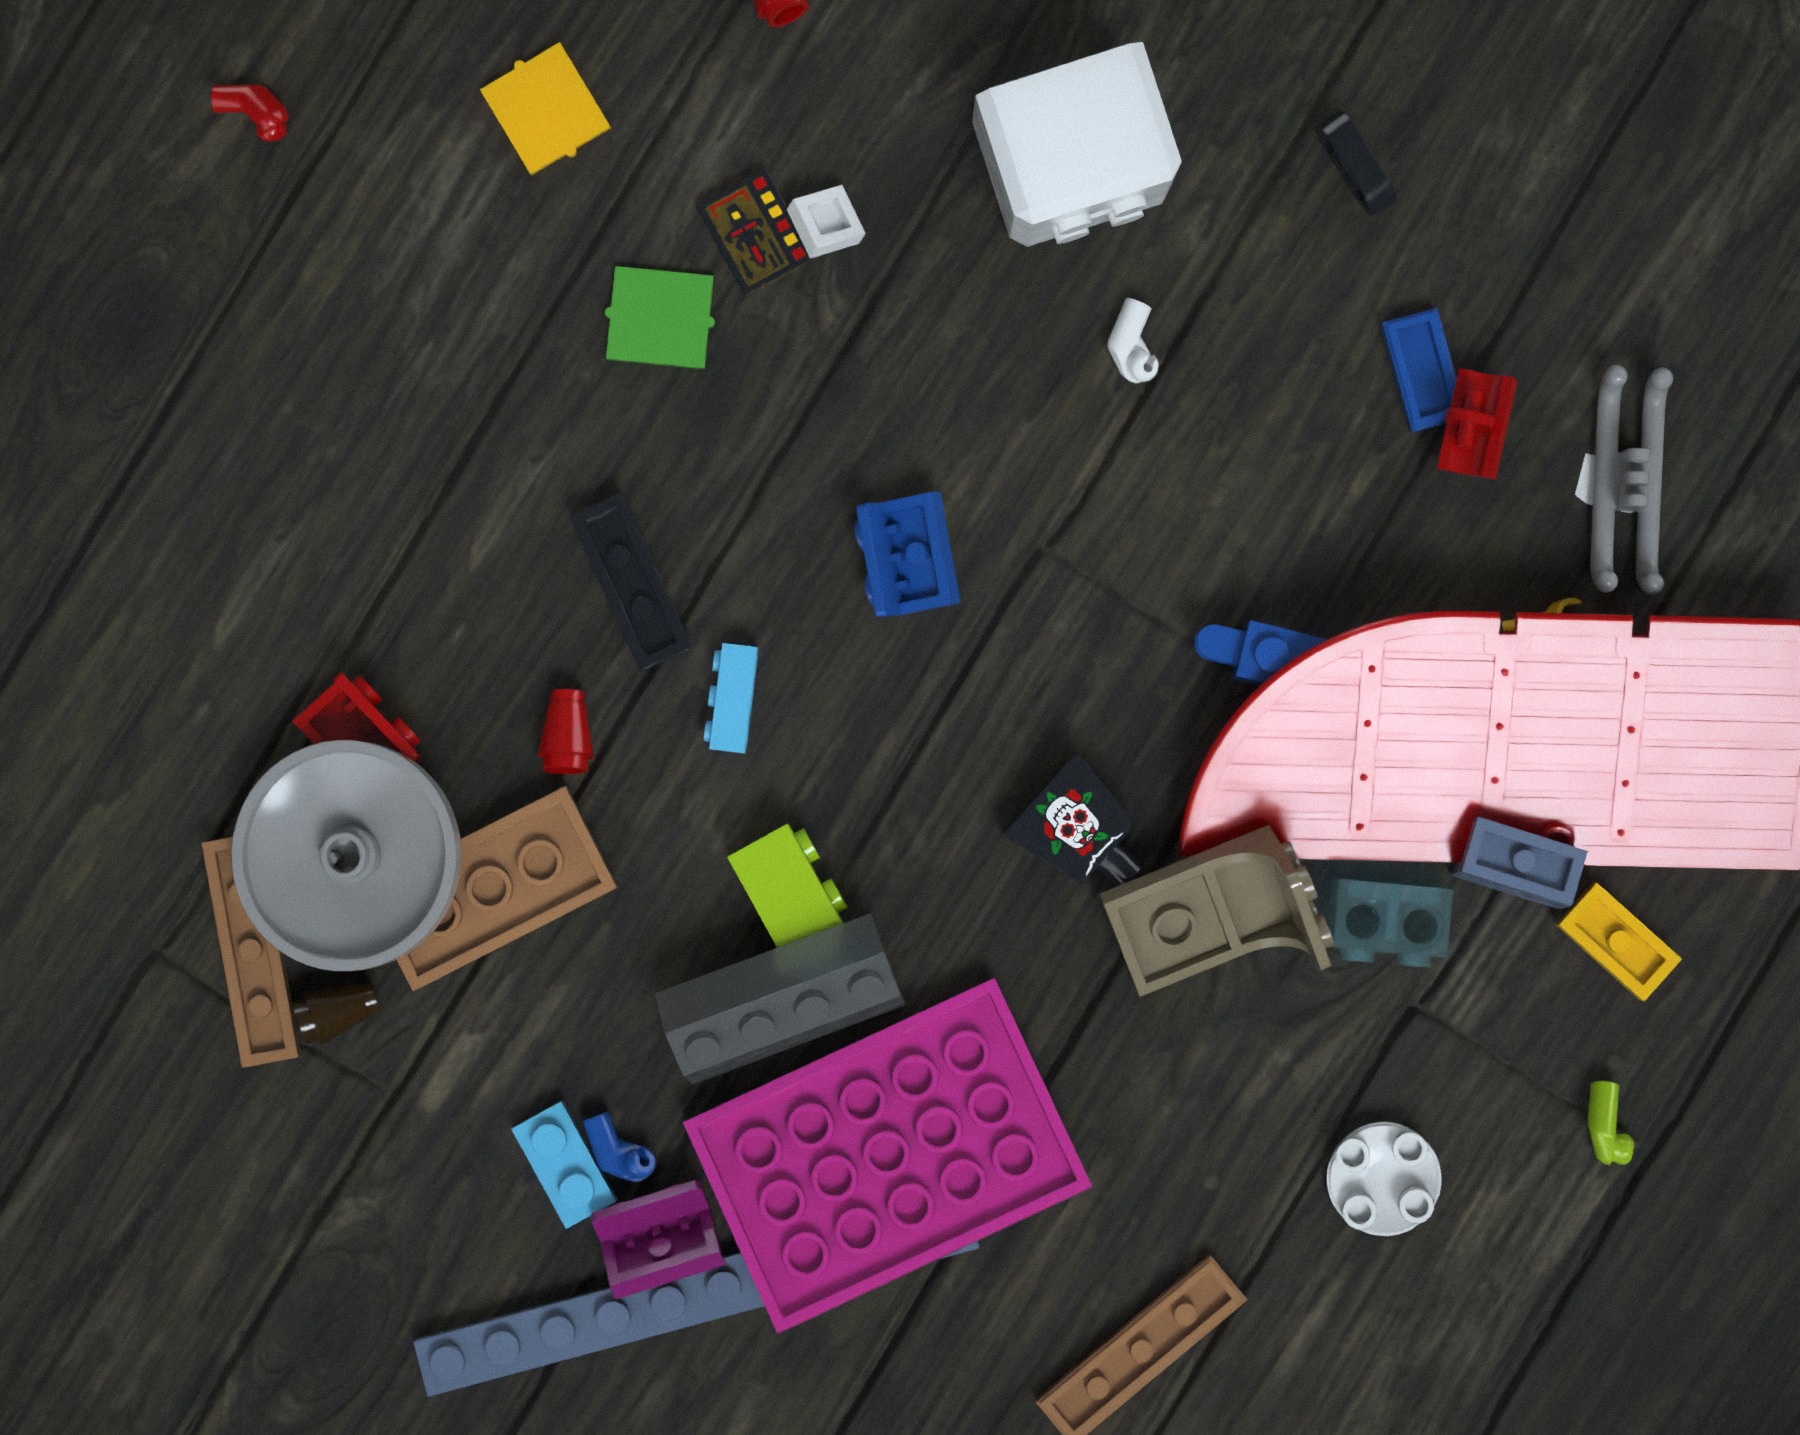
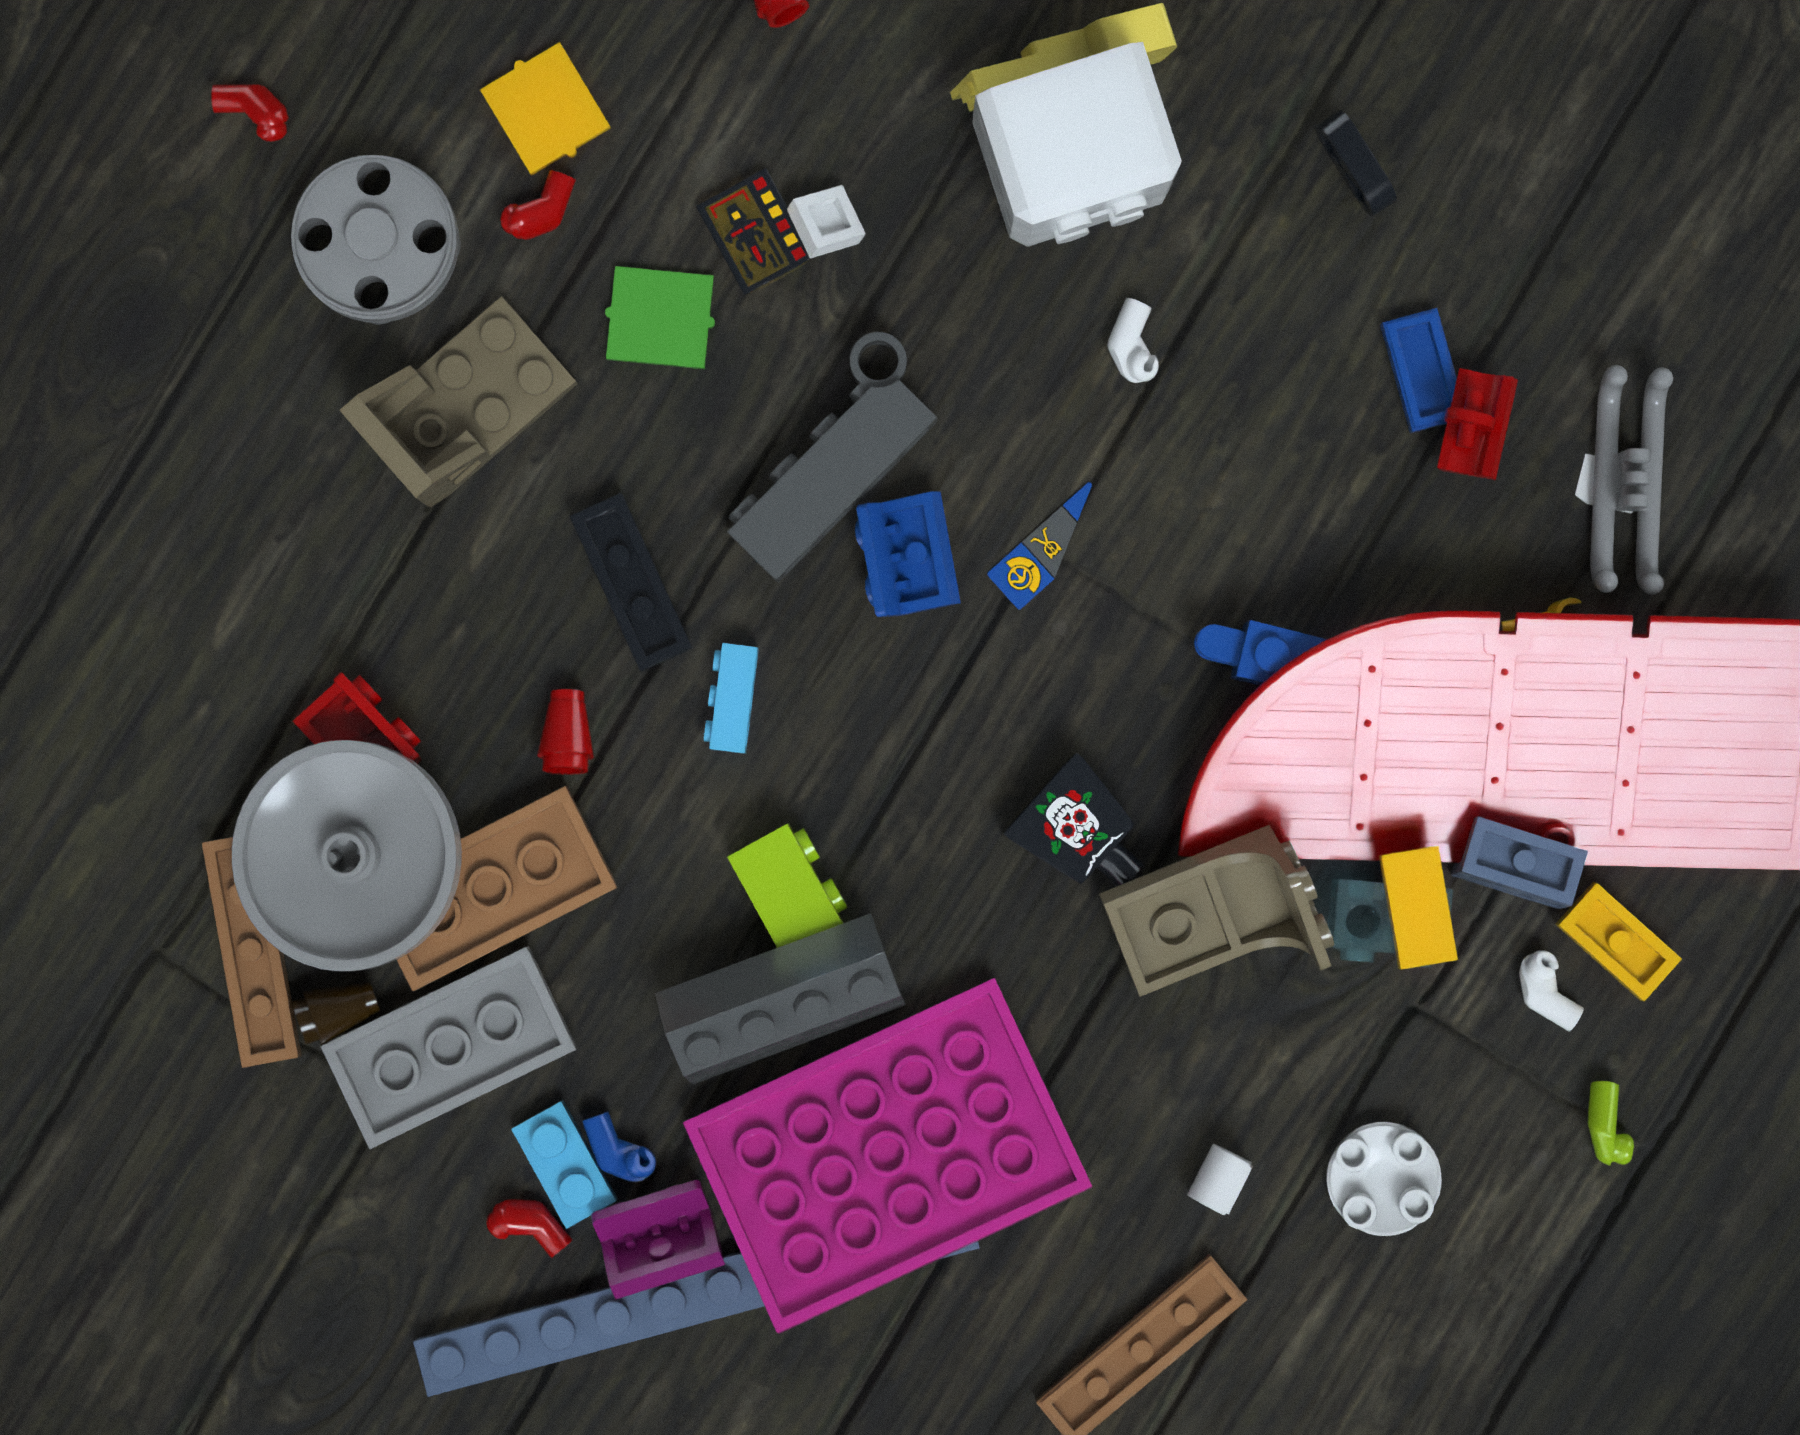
(375, 238): none -> light grey piece
(449, 1047): none -> light grey plate
(461, 404): none -> dark tan bracket
(528, 1218): none -> red arm
(541, 214): none -> red arm
(837, 470): none -> dark grey hinge
(1038, 556): none -> sticker
(1138, 25): none -> light yellow piece
(1220, 1179): none -> white brick
(1418, 907): none -> yellow tile
(1541, 991): none -> white arm

